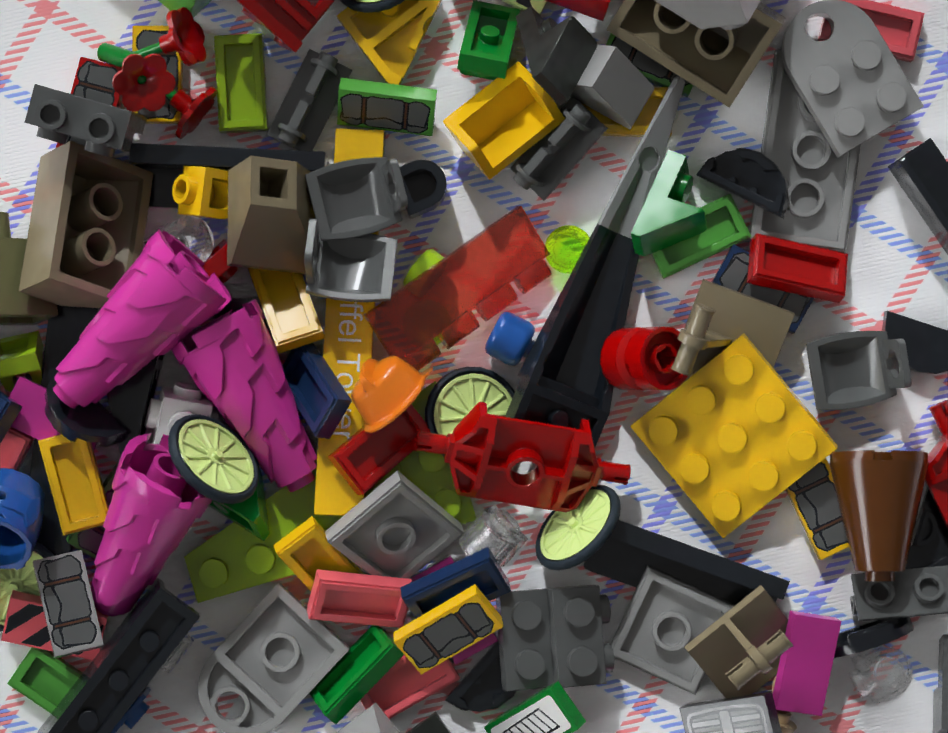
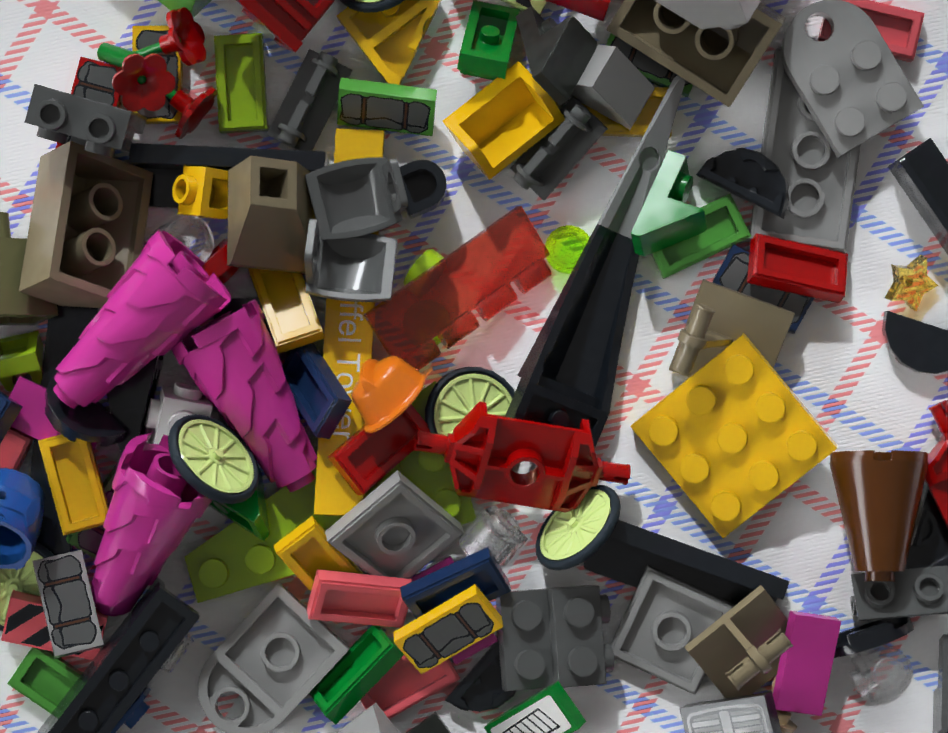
(510, 339): blue piece -> none
(642, 358): red wheel -> none
(819, 510): dark grey tile -> none
(856, 369): dark grey piece -> none
(910, 283): none -> clear yellow piece

